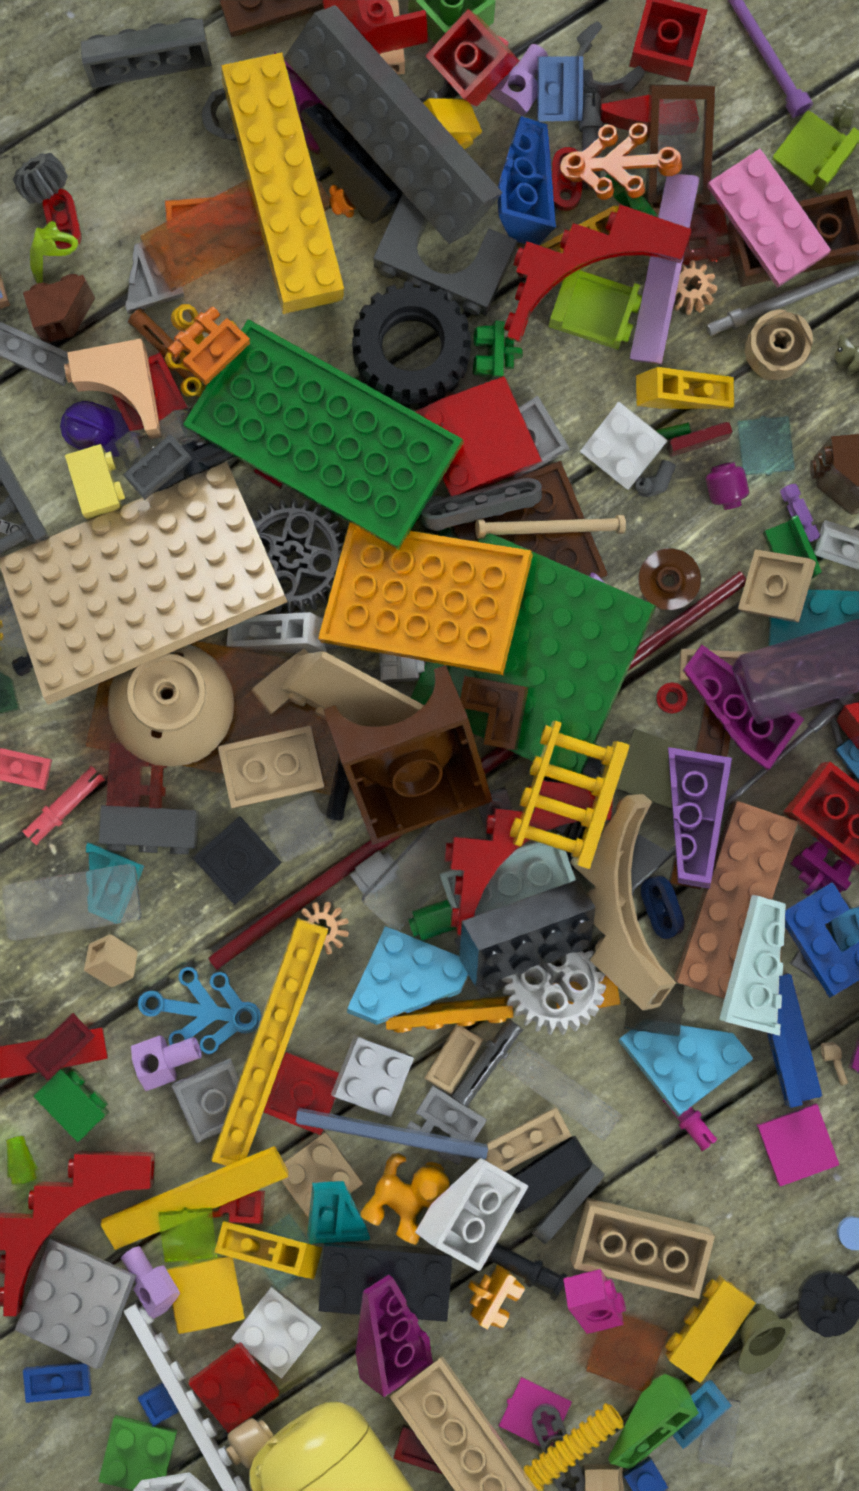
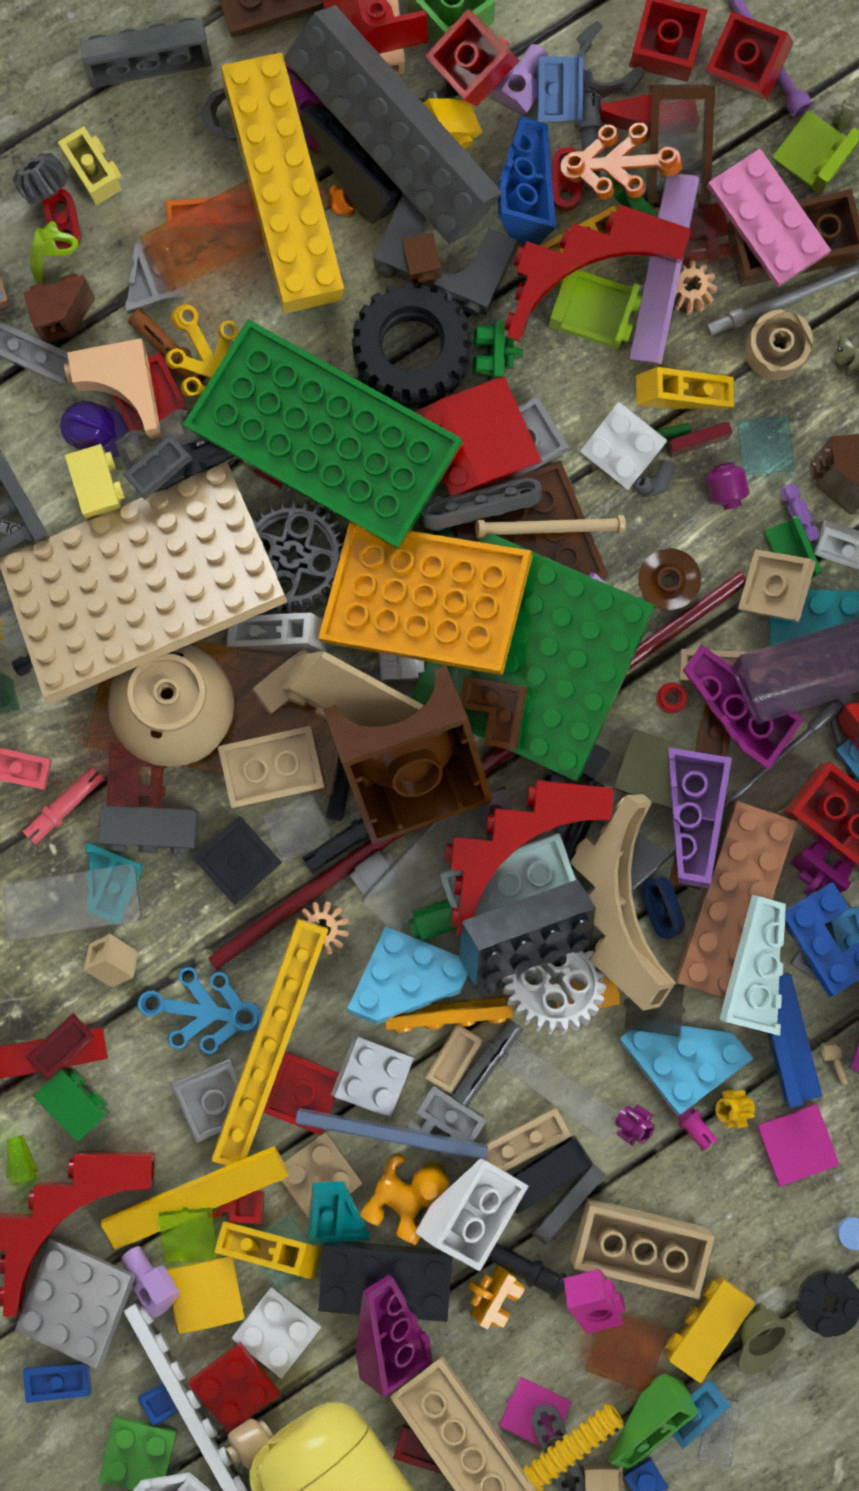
(90, 166): none -> light yellow brick
(168, 1059): lavender piece -> none
(214, 351): orange plate -> none
(336, 845): none -> black pin
(421, 259): none -> reddish brown brick
(601, 787): yellow fence -> none
(634, 1124): none -> magenta gear
(735, 1109): none -> yellow gear
(749, 55): none -> red brick

